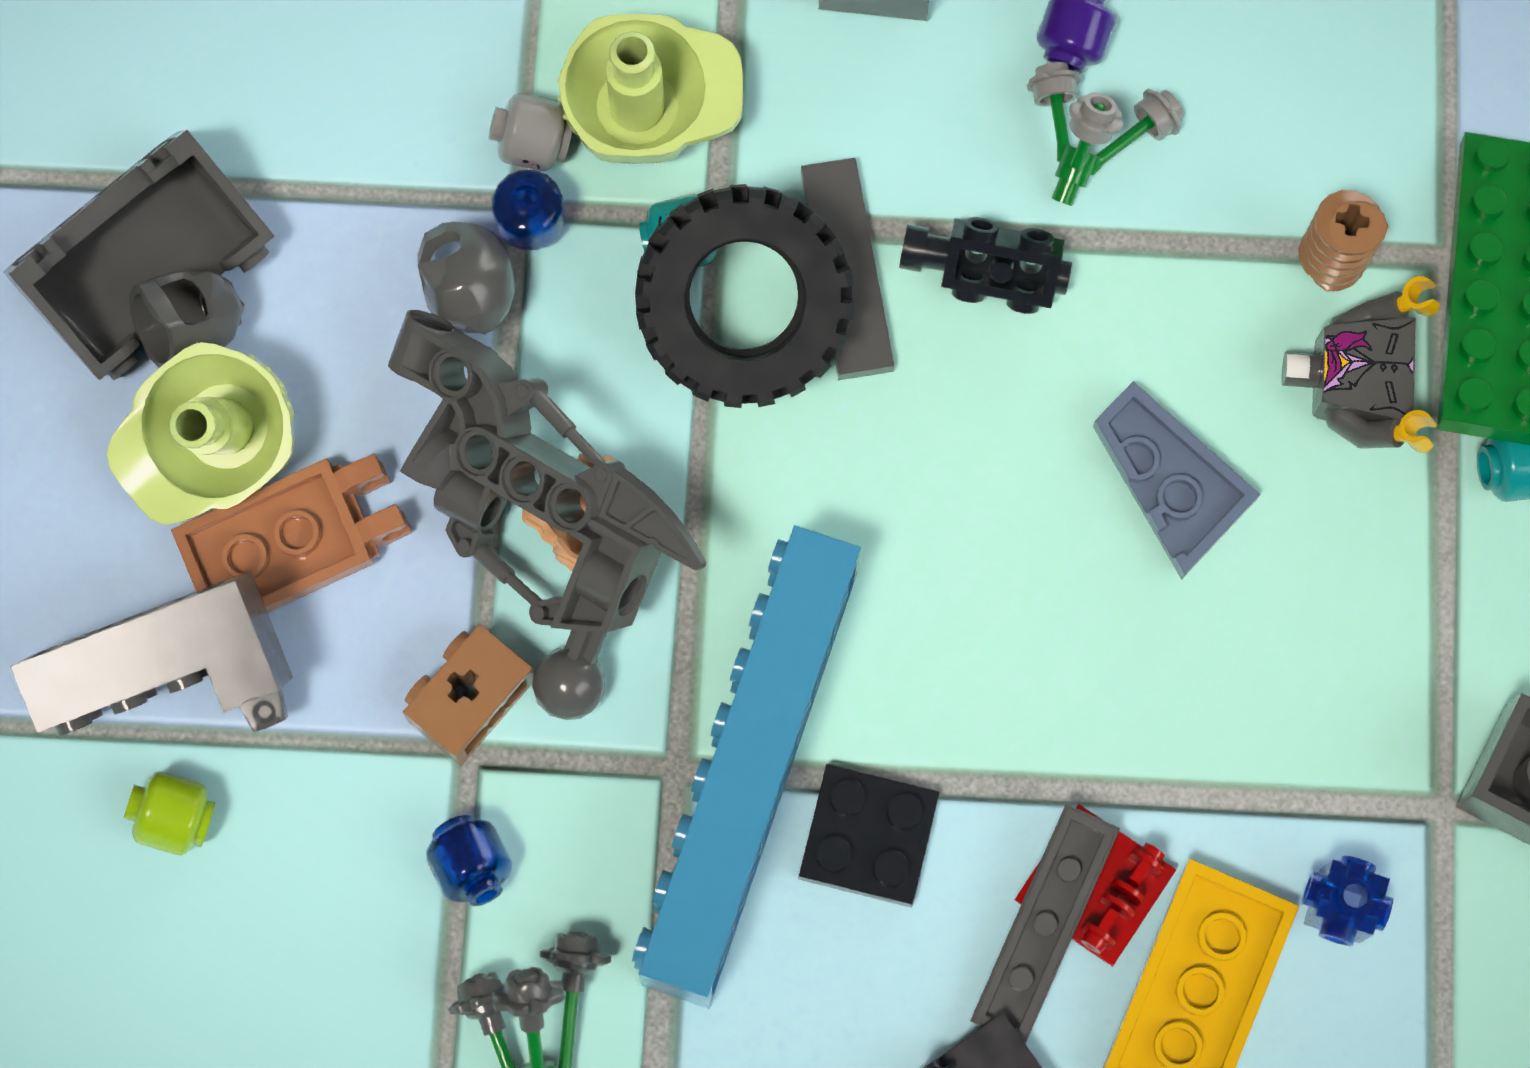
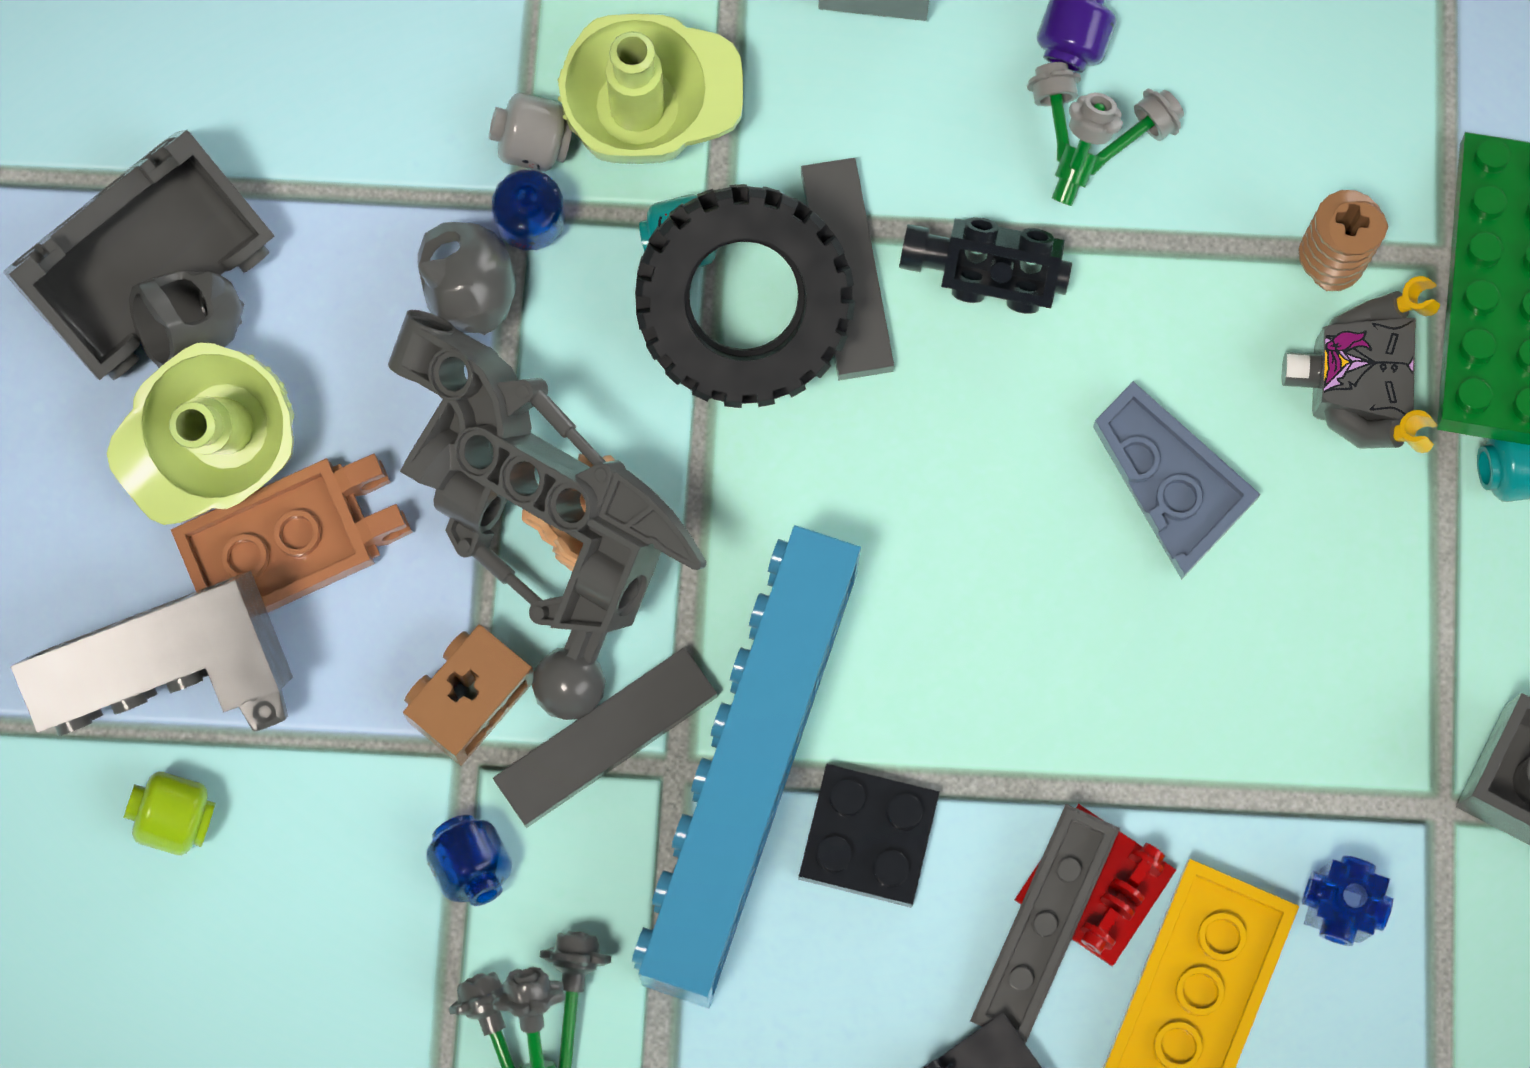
(605, 737): none -> dark grey tile

